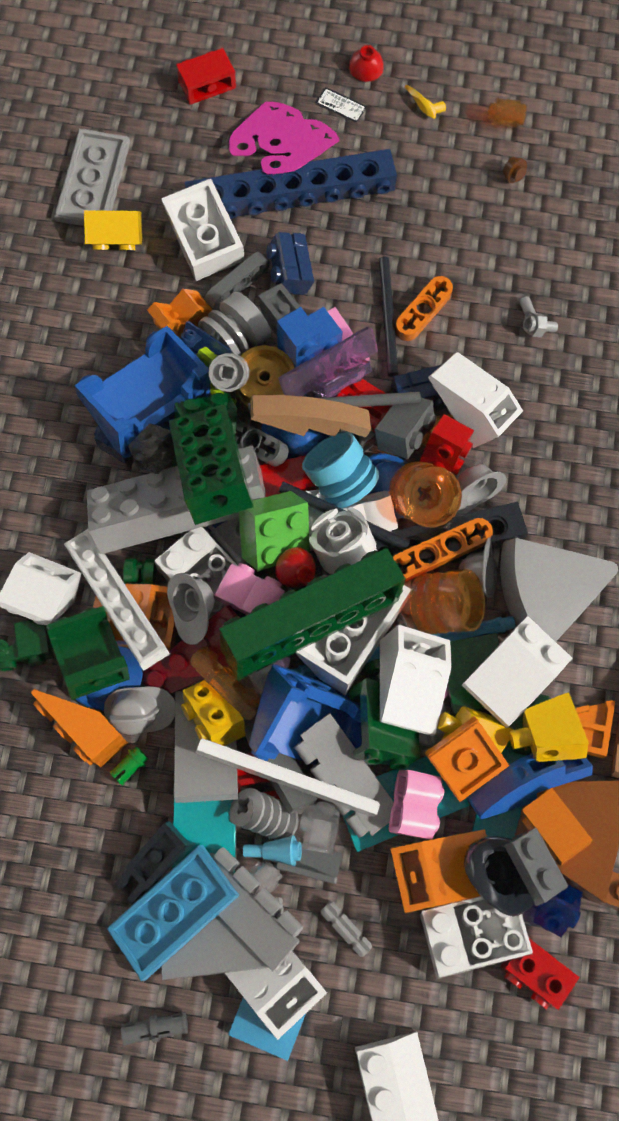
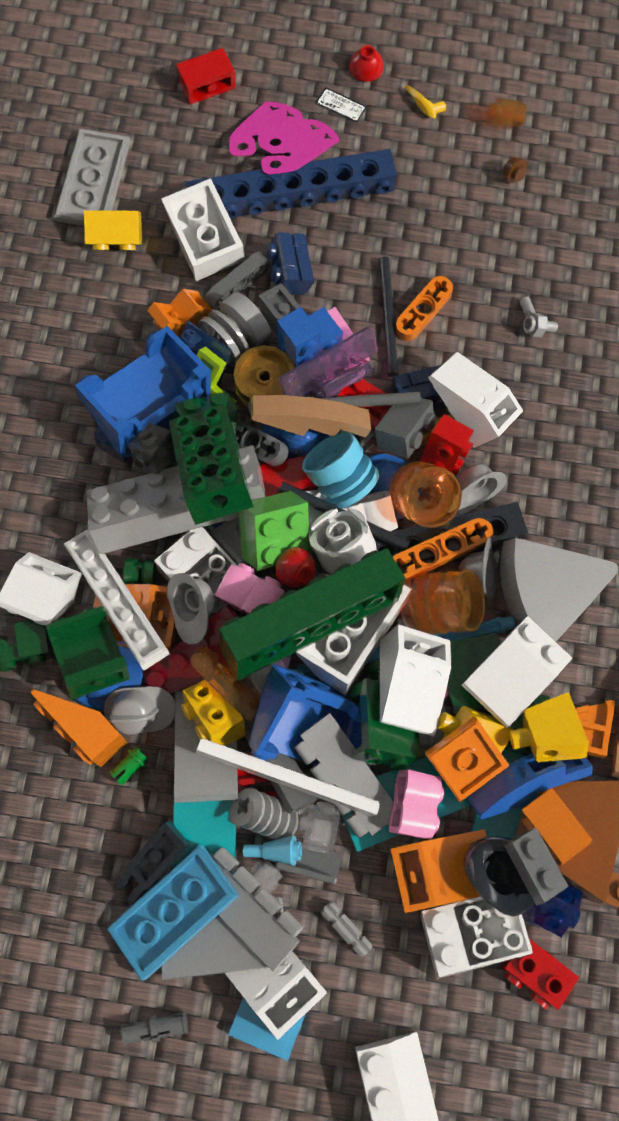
(229, 372): light grey wheel -> none

